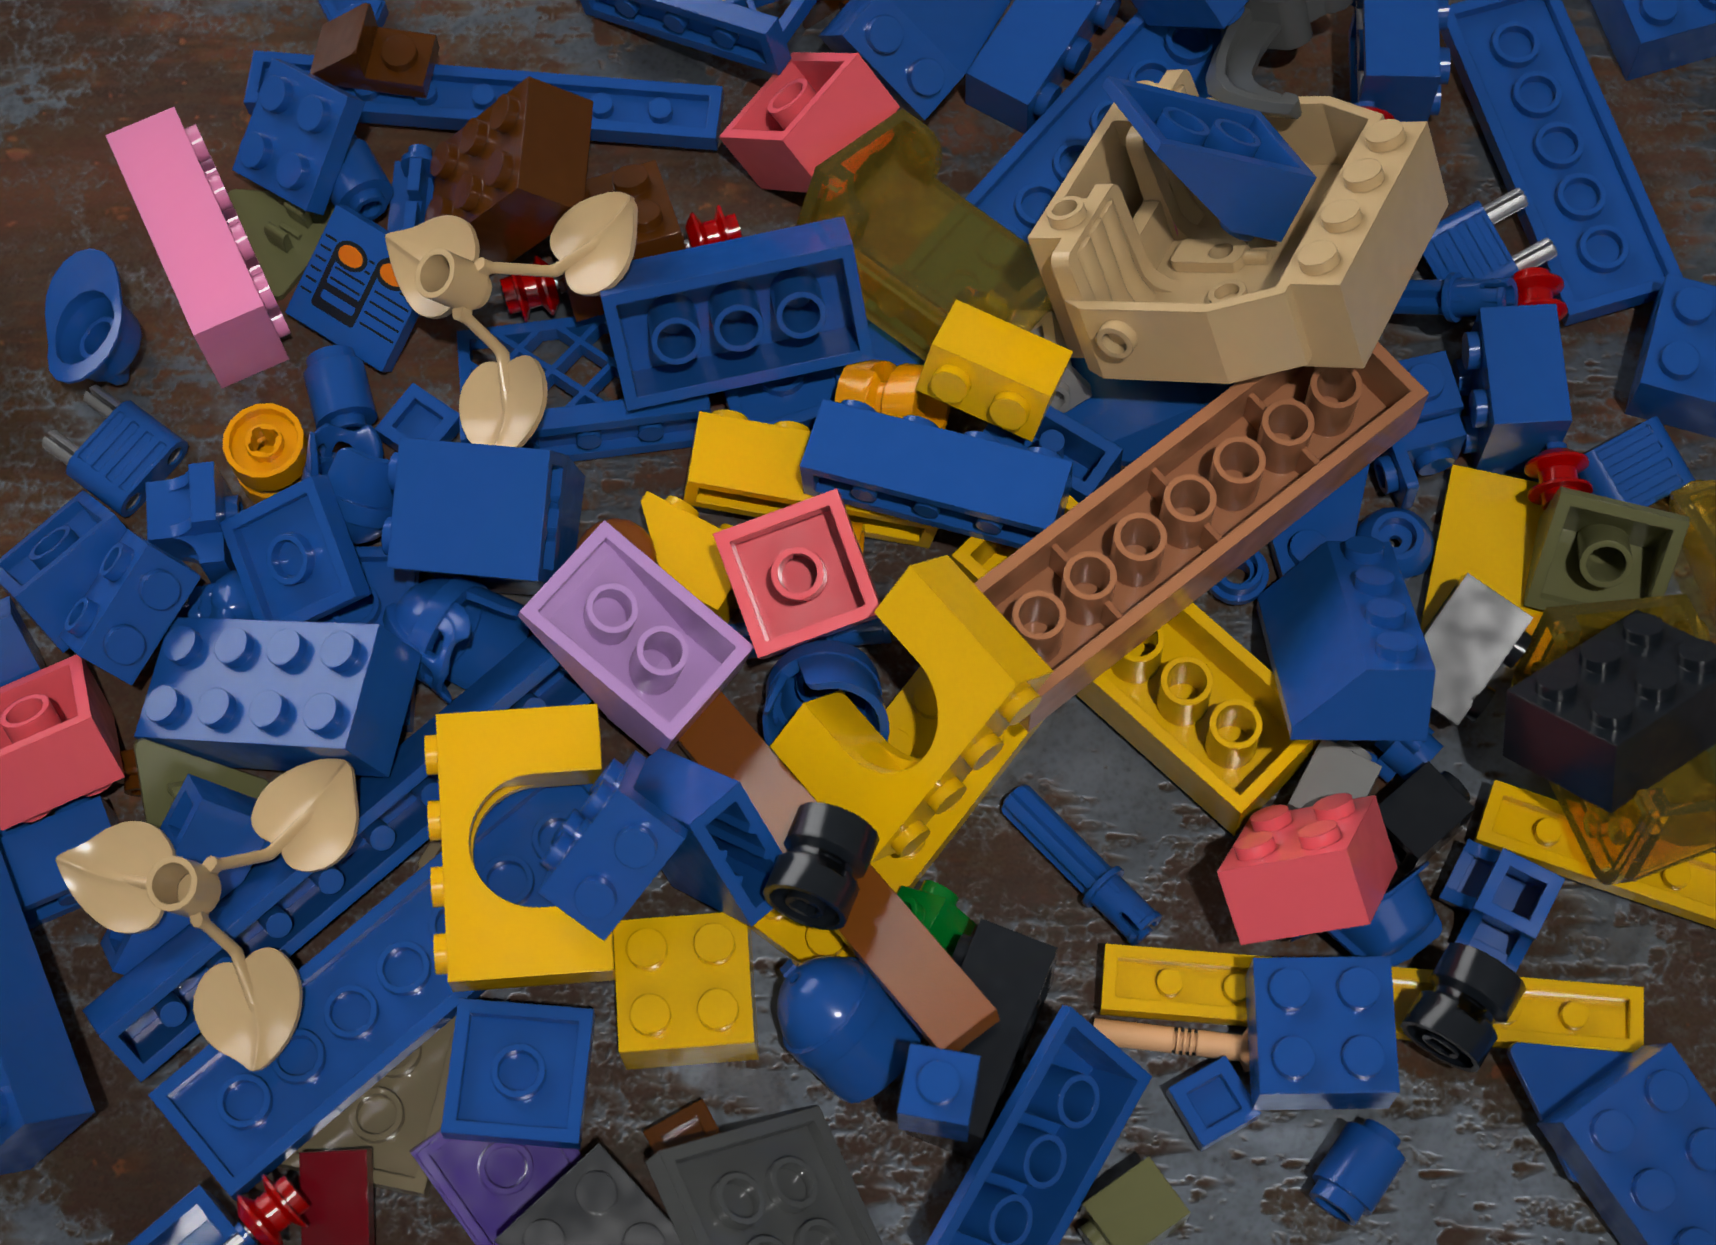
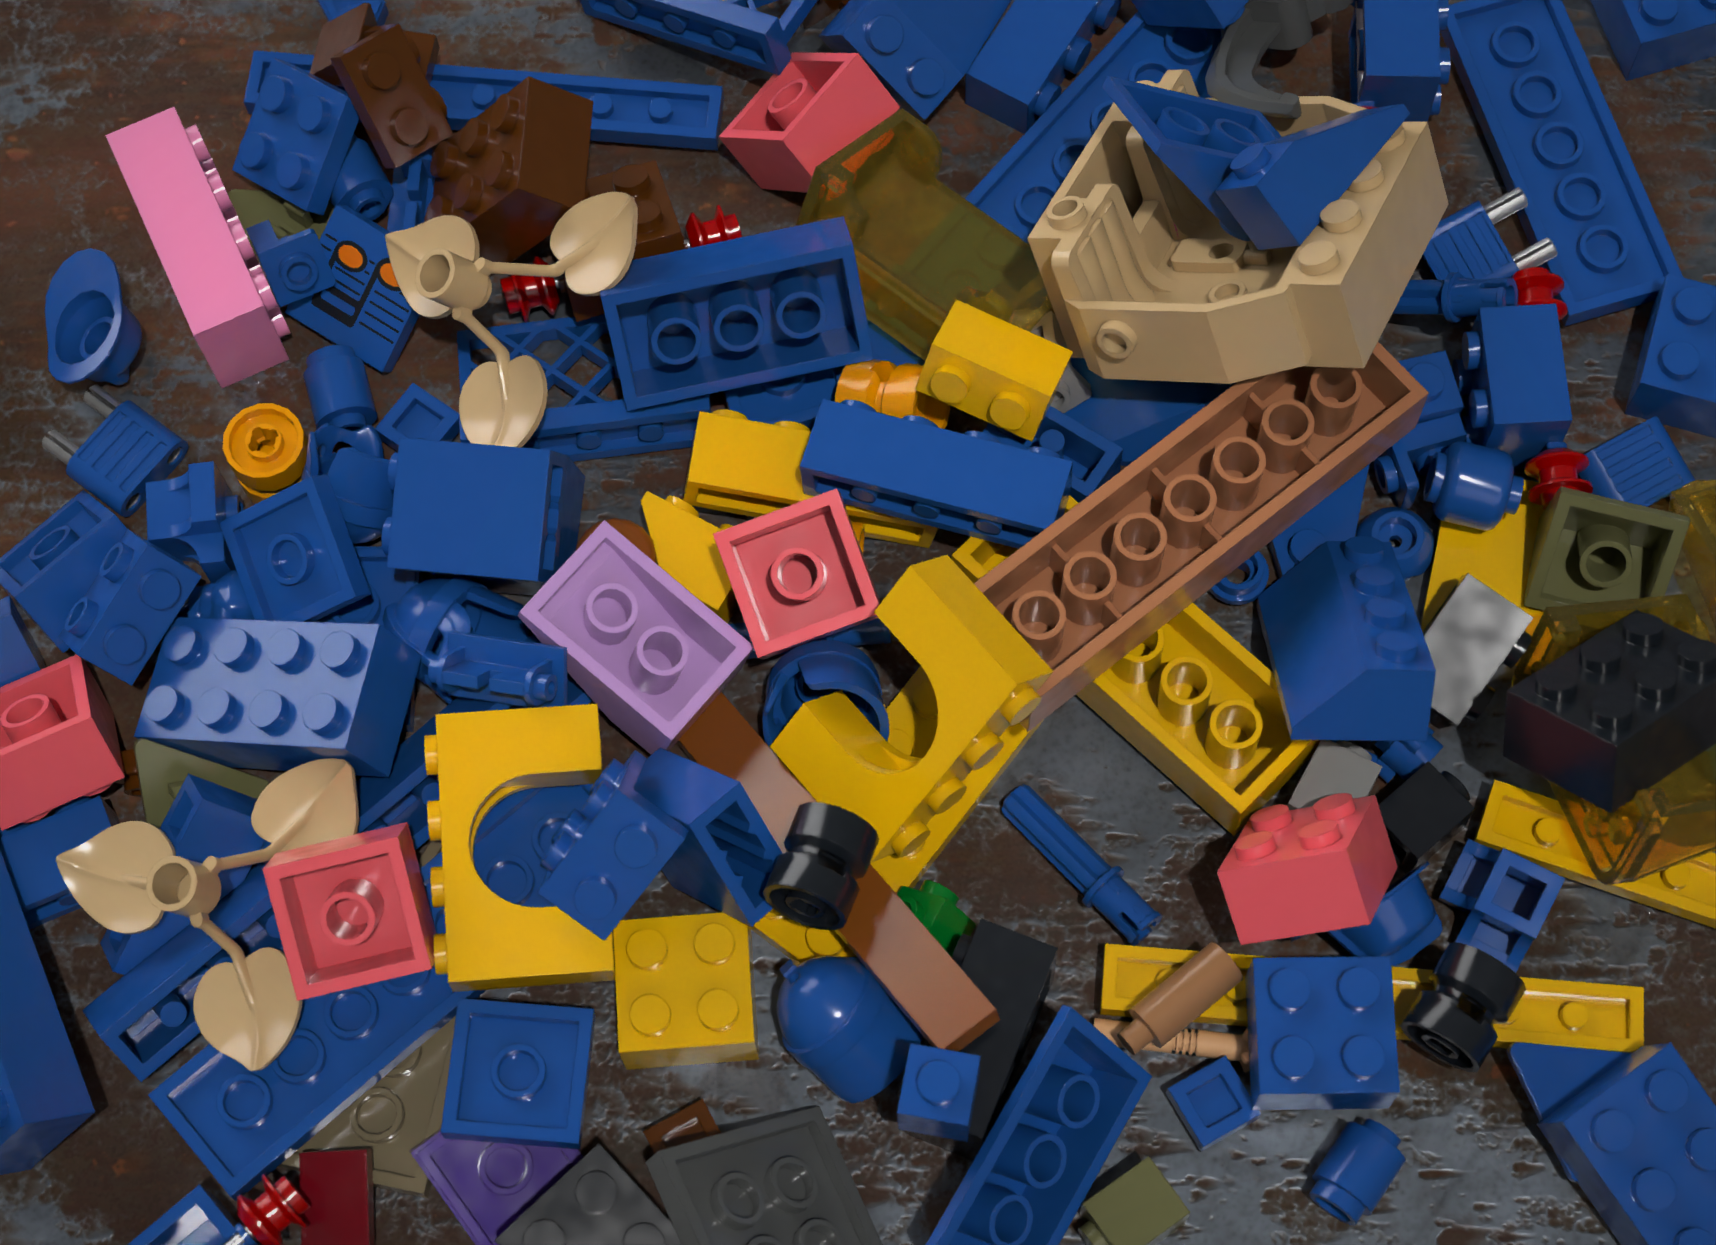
(291, 264): none -> blue bracket
(351, 911): none -> coral brick
(392, 94): none -> reddish brown bracket
(502, 670): none -> blue hinge
(1180, 999): none -> medium nougat cylinder
(1288, 181): none -> blue slope
(1472, 485): none -> blue head

